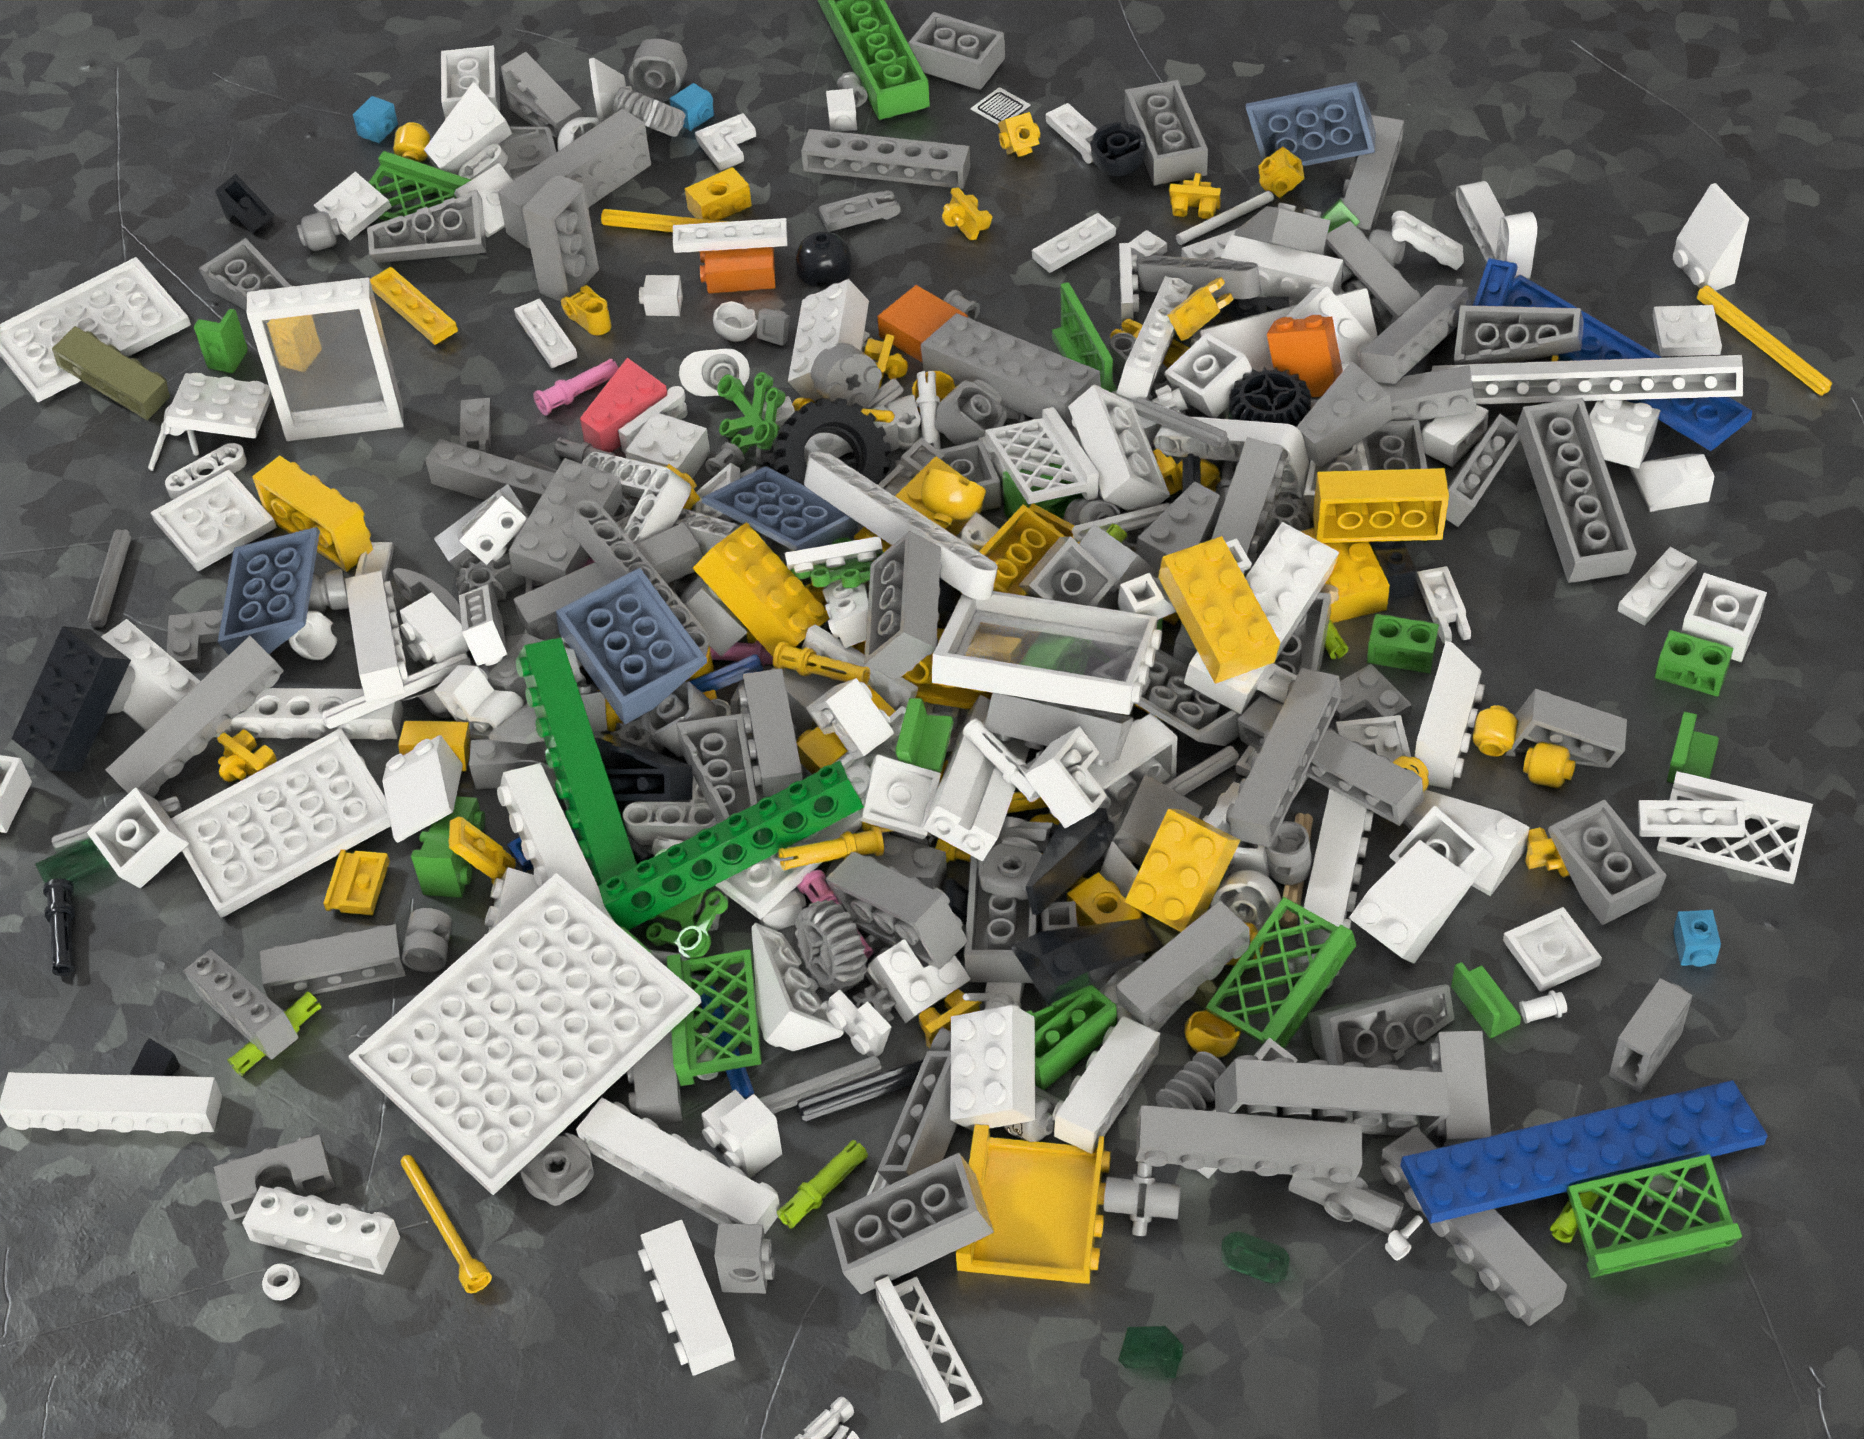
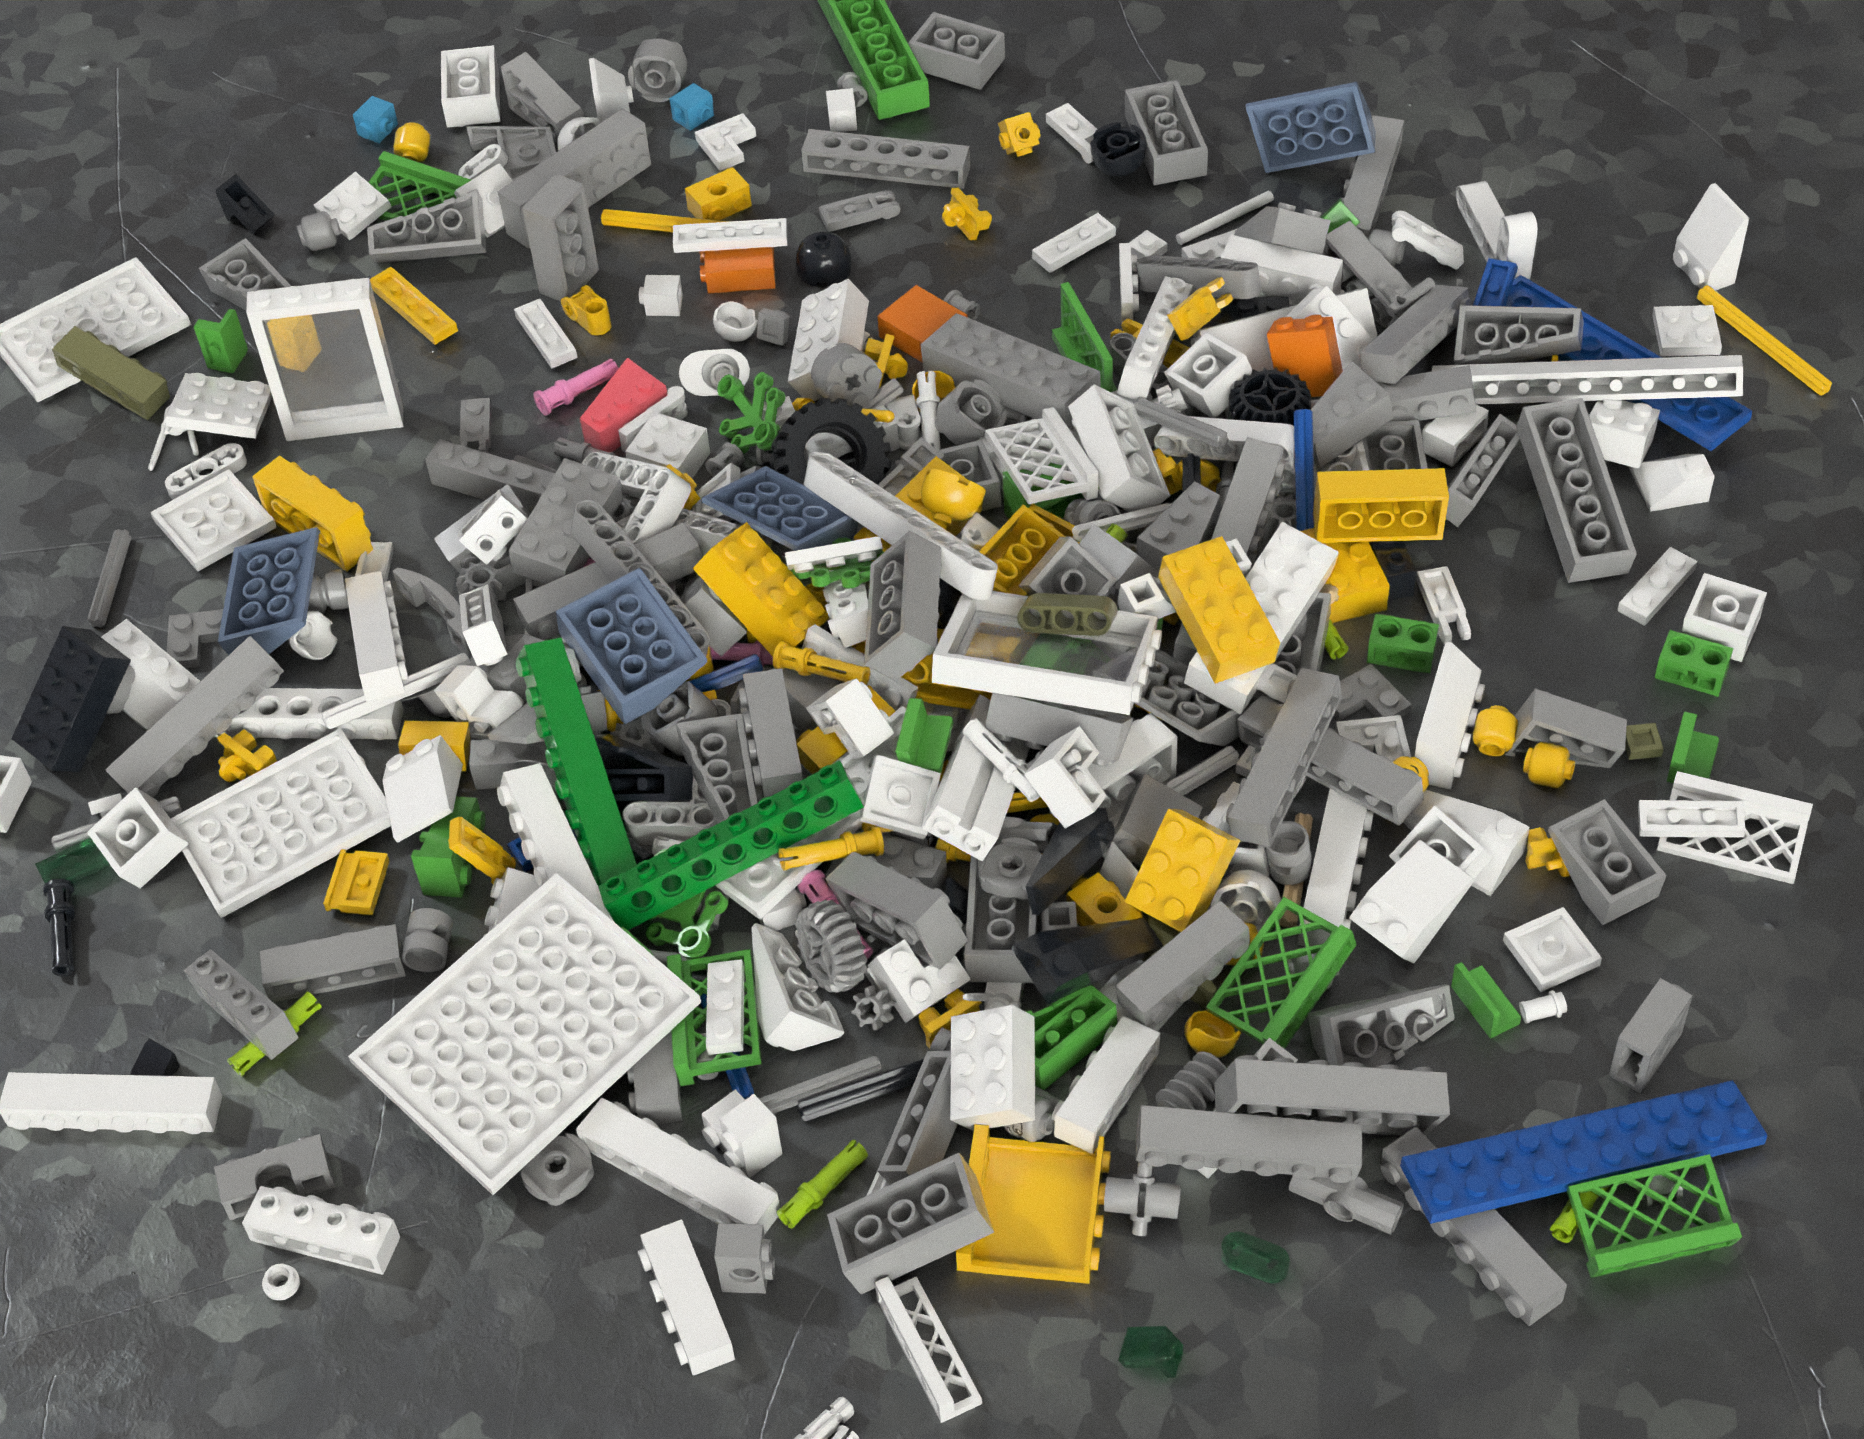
(105, 804): none -> white plate
(432, 631): white brick -> none
(467, 131): white wedge -> none
(472, 1273): yellow piece -> none
(650, 111): light grey gear -> none
(725, 1007): none -> white plate
(864, 1025): white plate -> none
(1000, 106): white sticker -> none
(1080, 606): none -> olive beam
(1195, 194): yellow hips -> none
(1281, 172): yellow brick -> none
(1304, 468): none -> blue axle
(1397, 1243): white hand -> none
(1403, 295): none -> light grey hose
(1463, 1060): light grey wedge -> none
(1643, 741): none -> olive plate
(1696, 937): dark azure brick -> none

